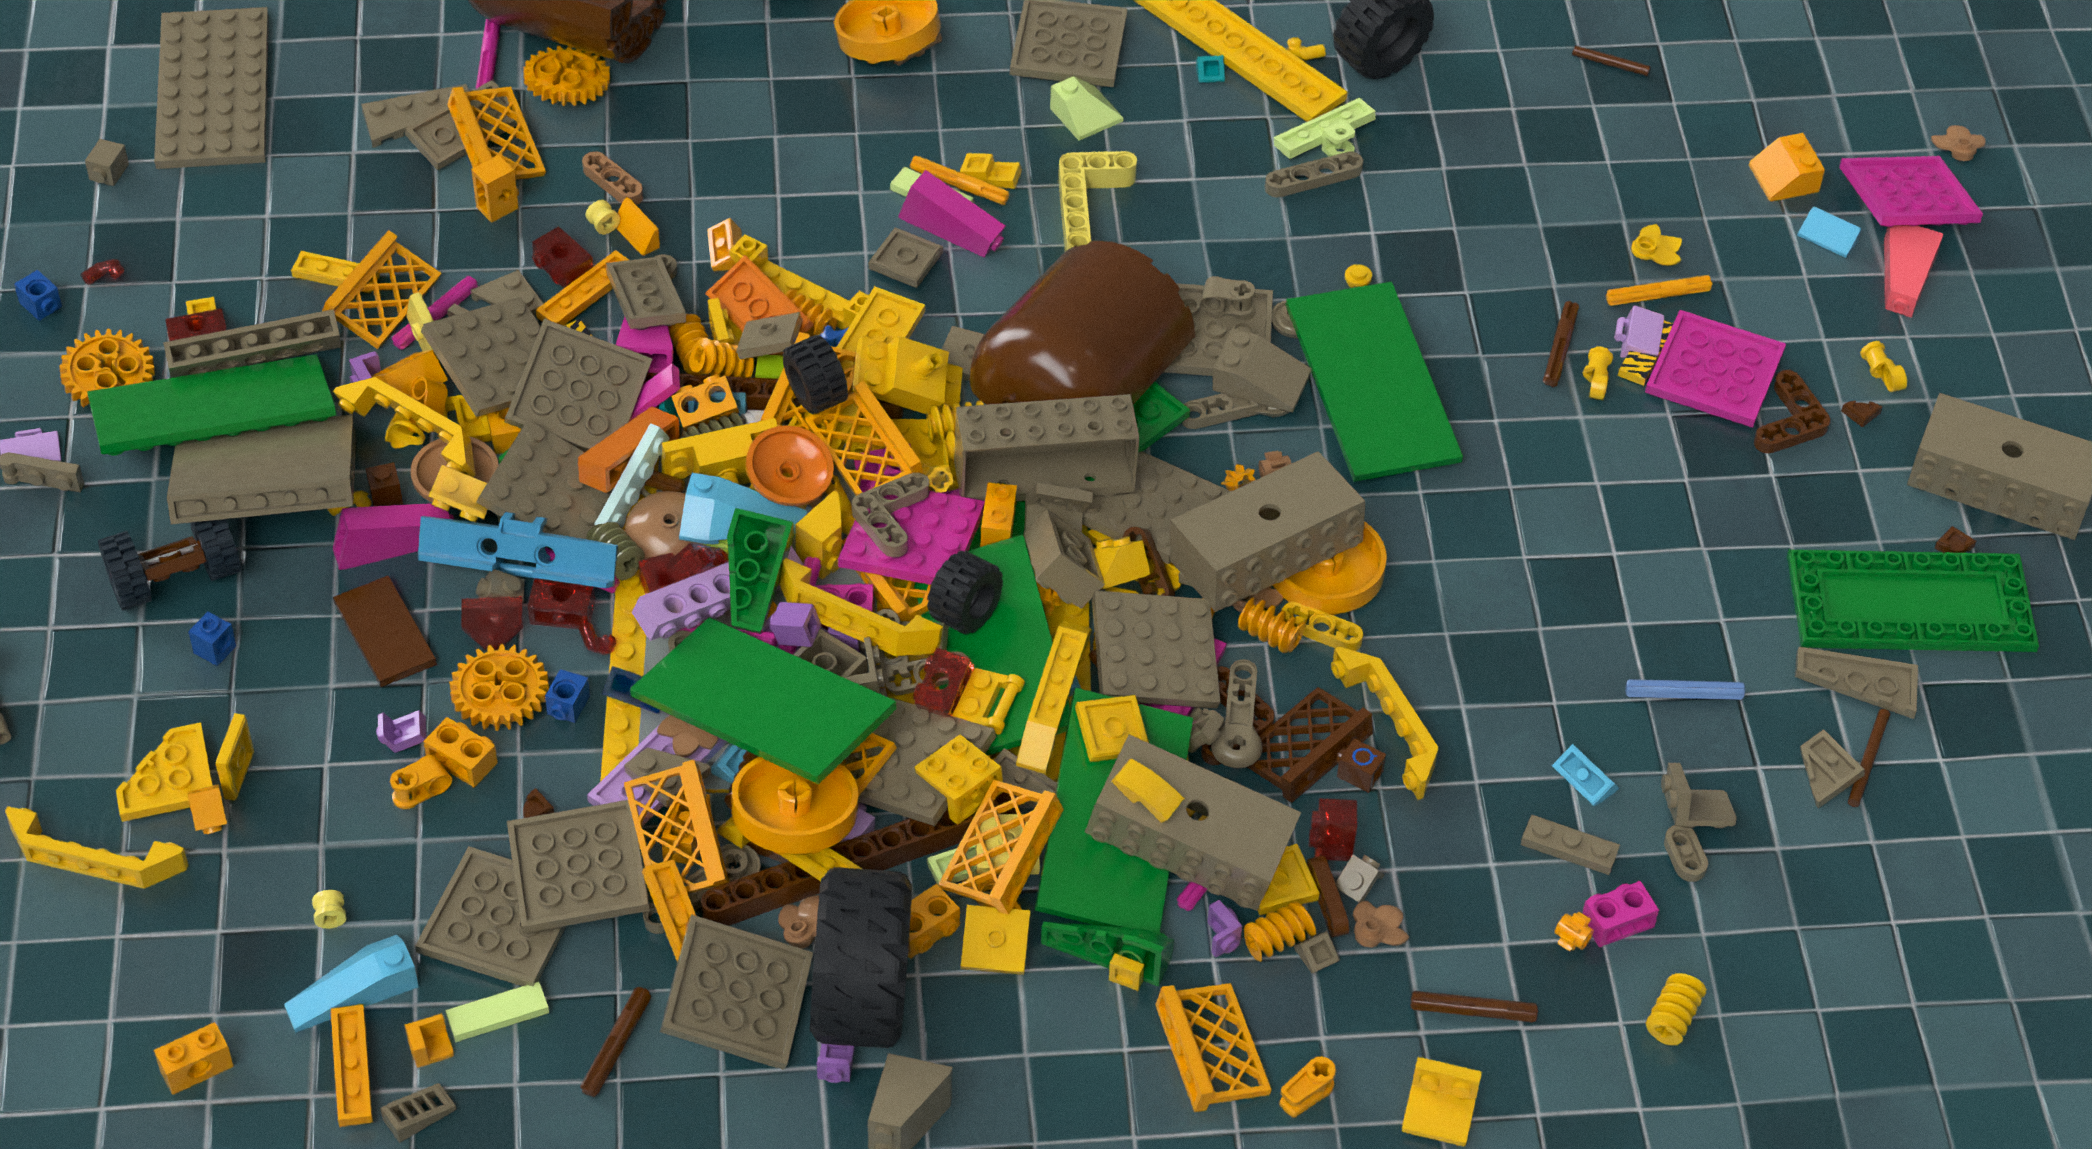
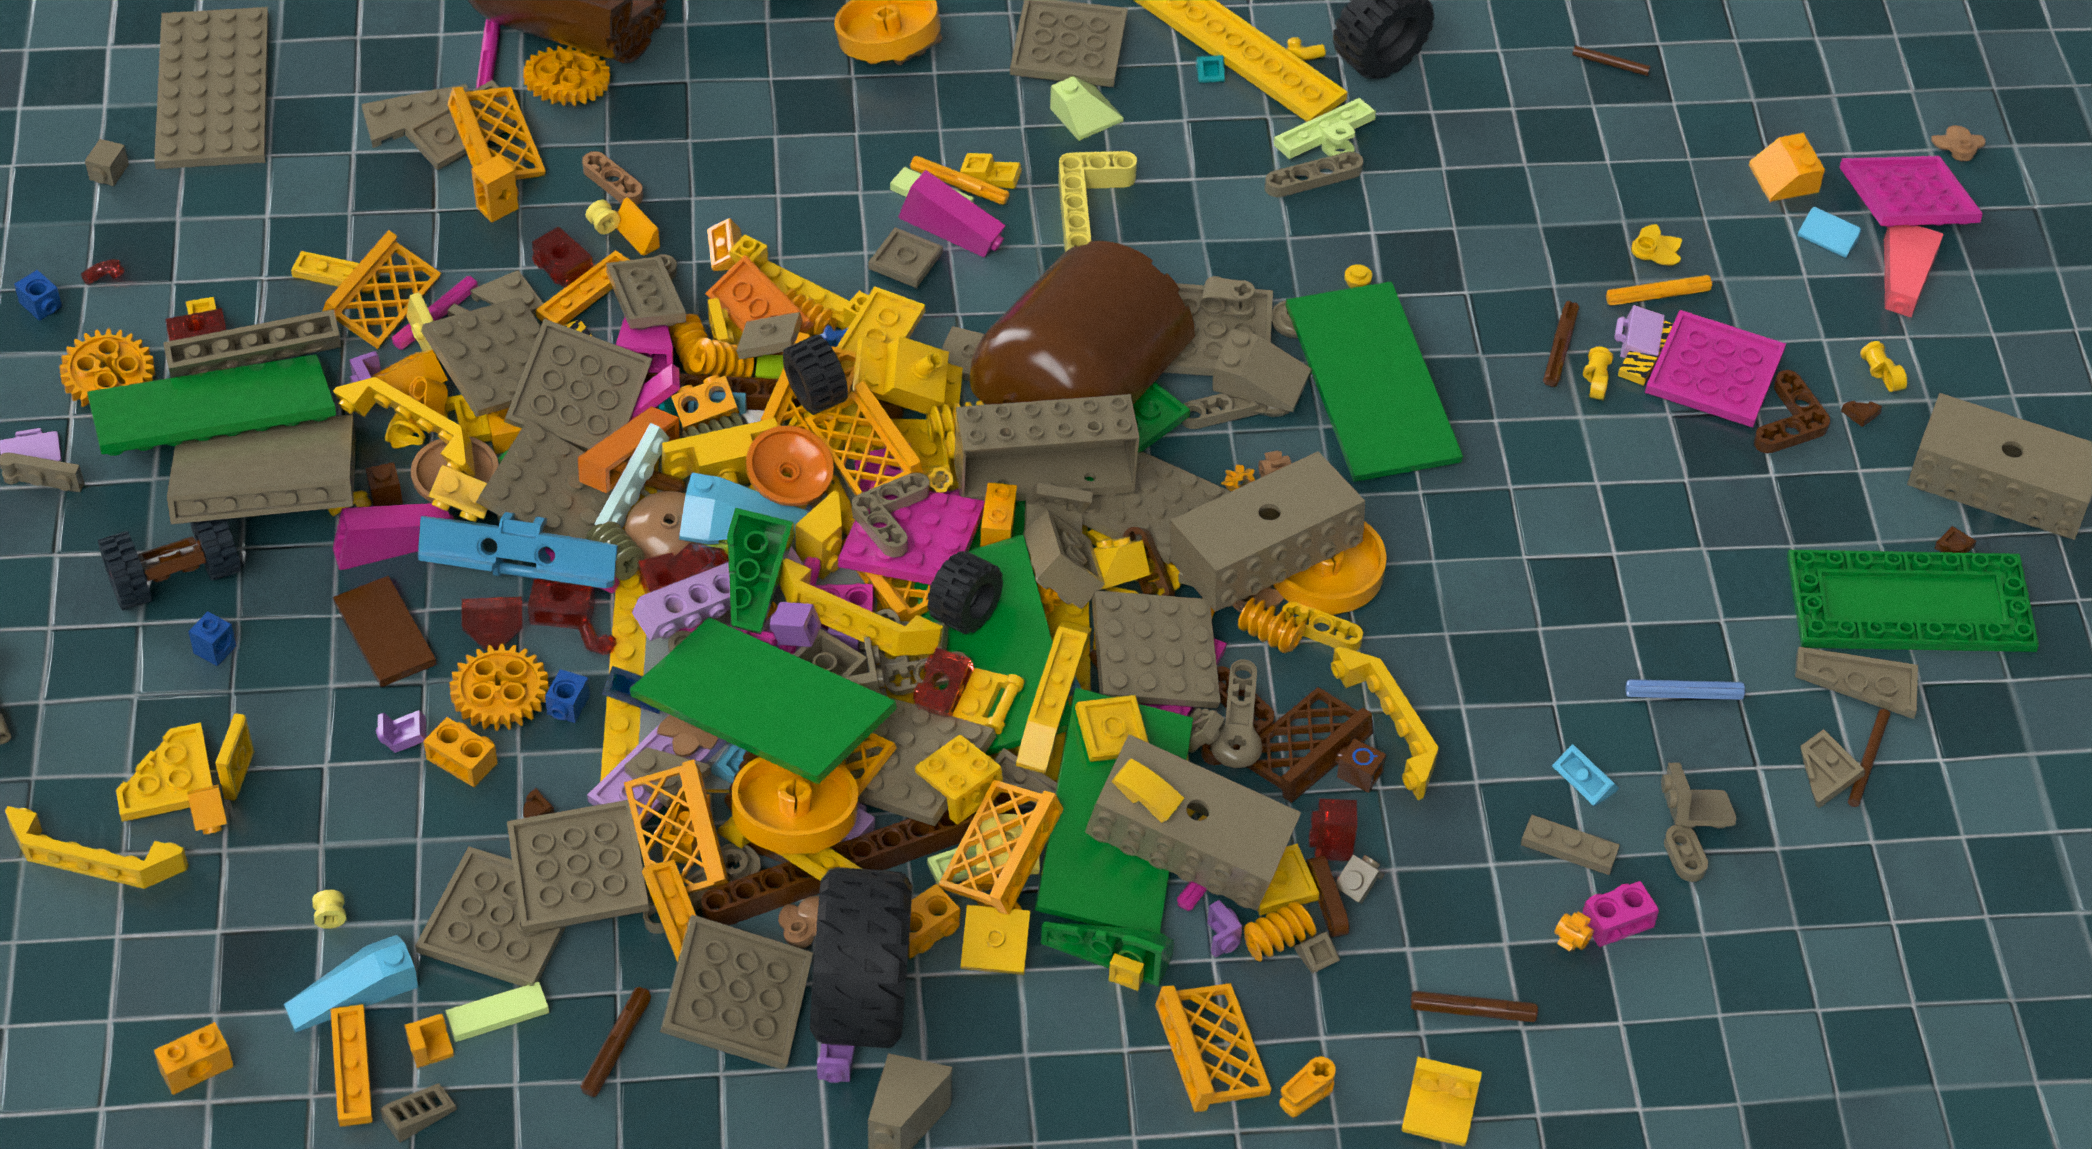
(421, 780): light orange piece -> none
(500, 585): dark tan bracket -> none
(1378, 925): medium nougat plate -> none
(1675, 1008): yellow piece -> none

